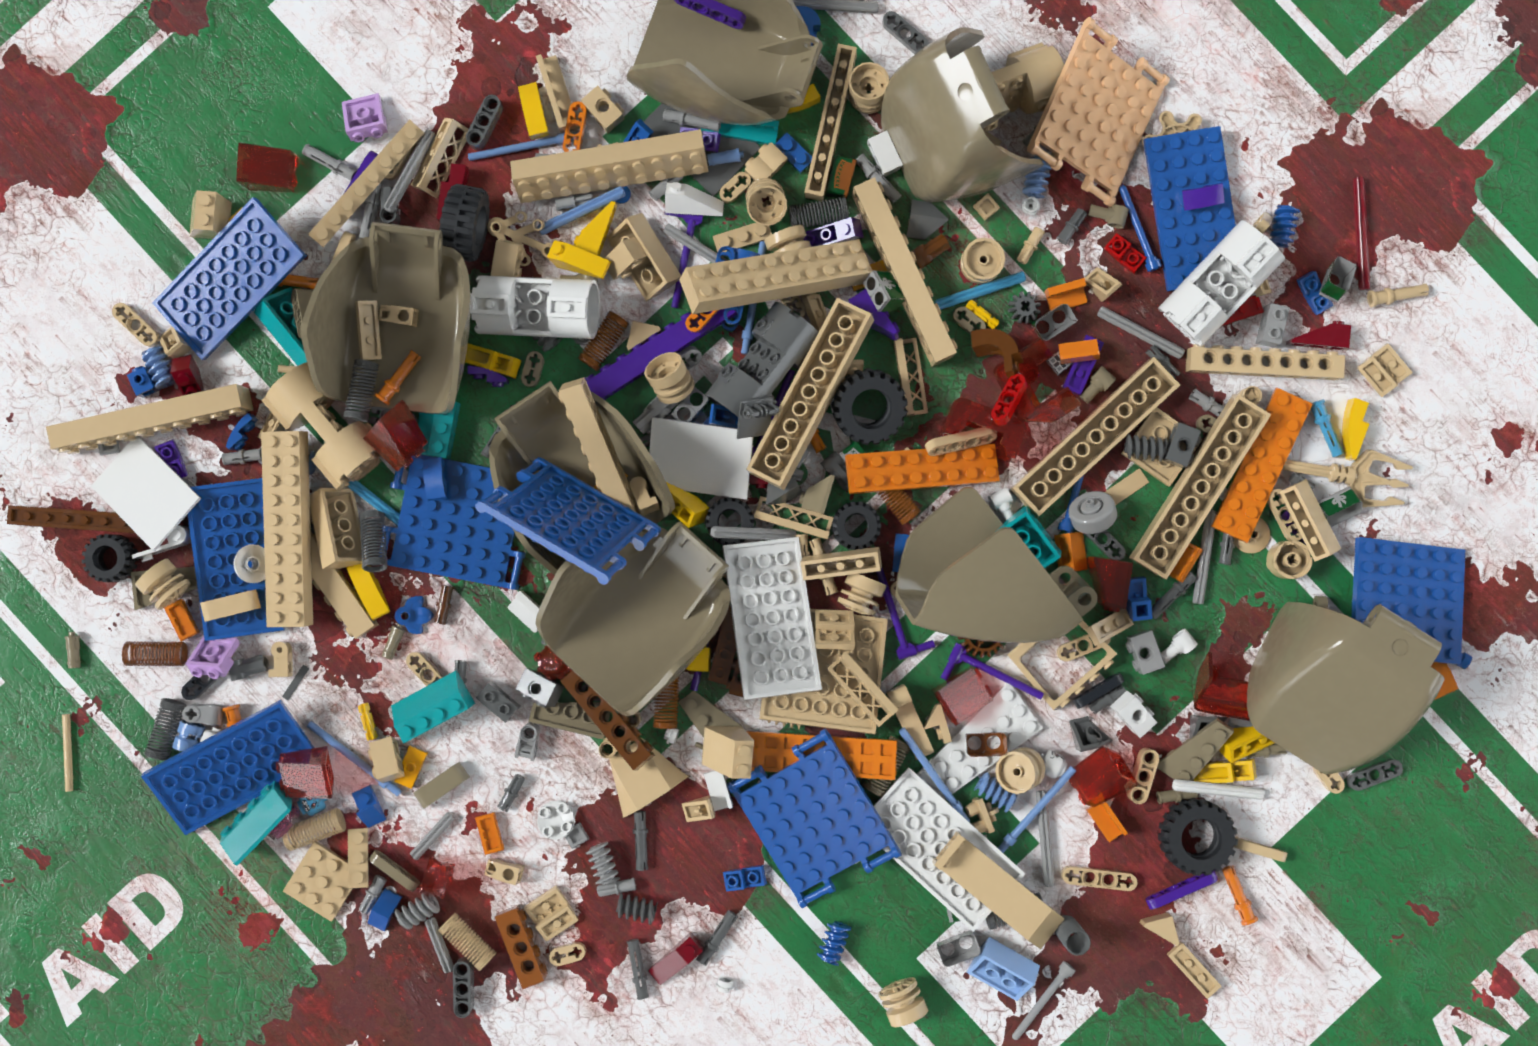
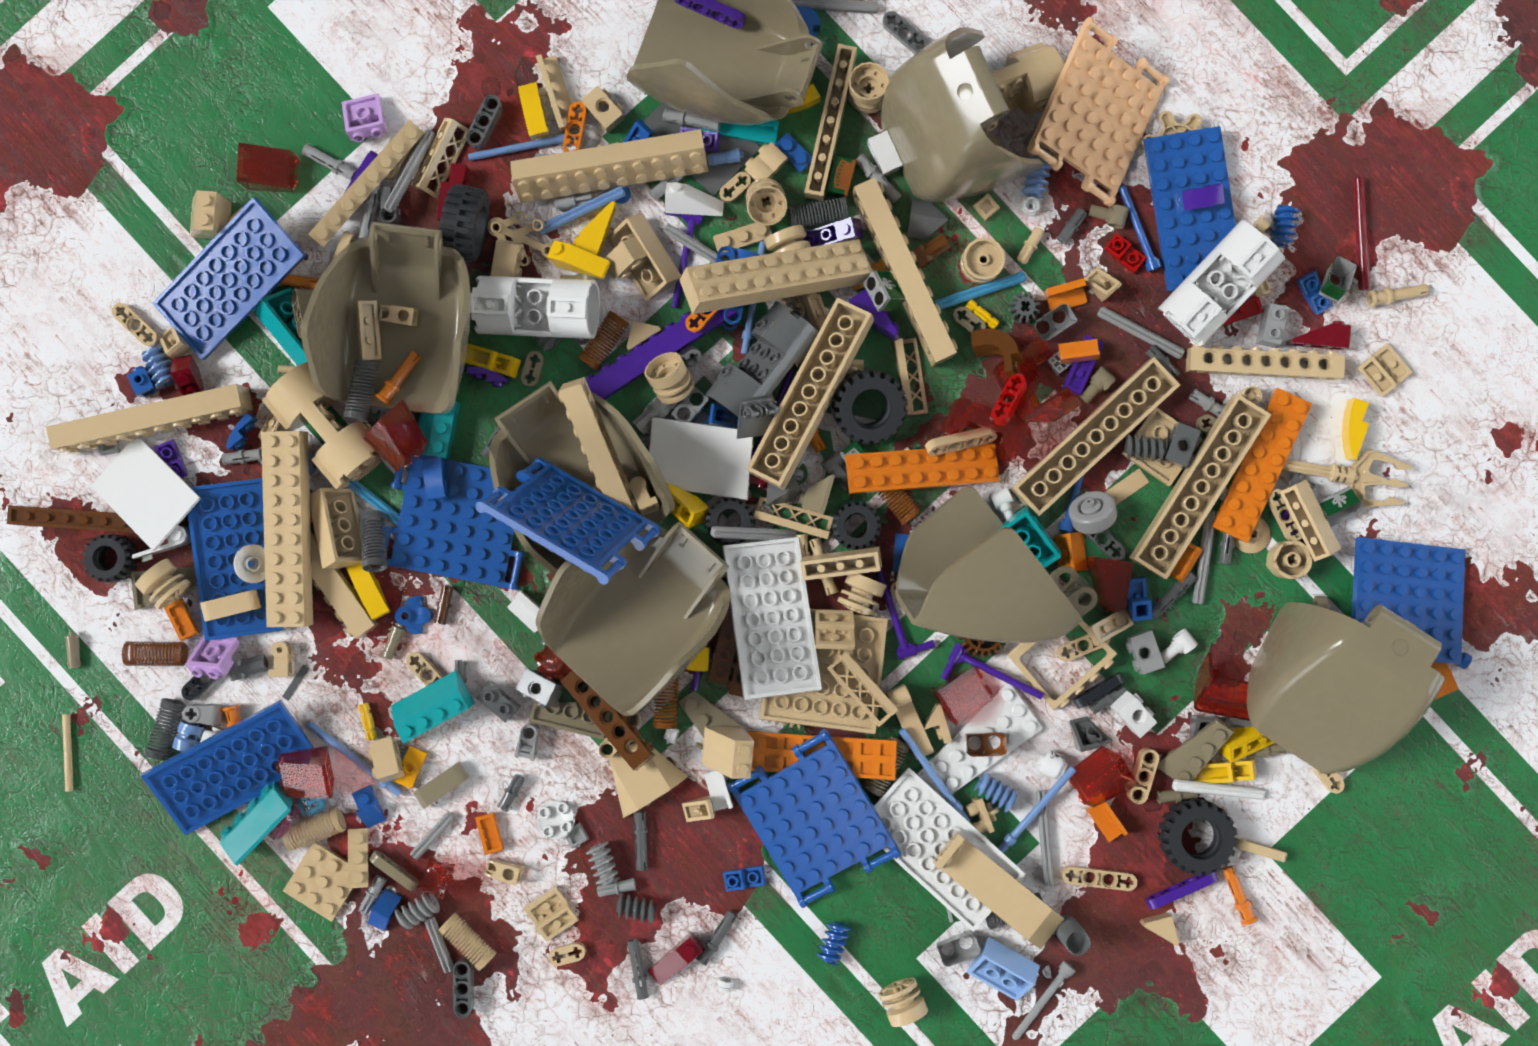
(526, 976): dark orange brick -> none
(1020, 770): tan wheel -> none
(1194, 970): tan plate -> none
(1336, 449): dark azure pin -> none
(1364, 784): dark grey beam -> none

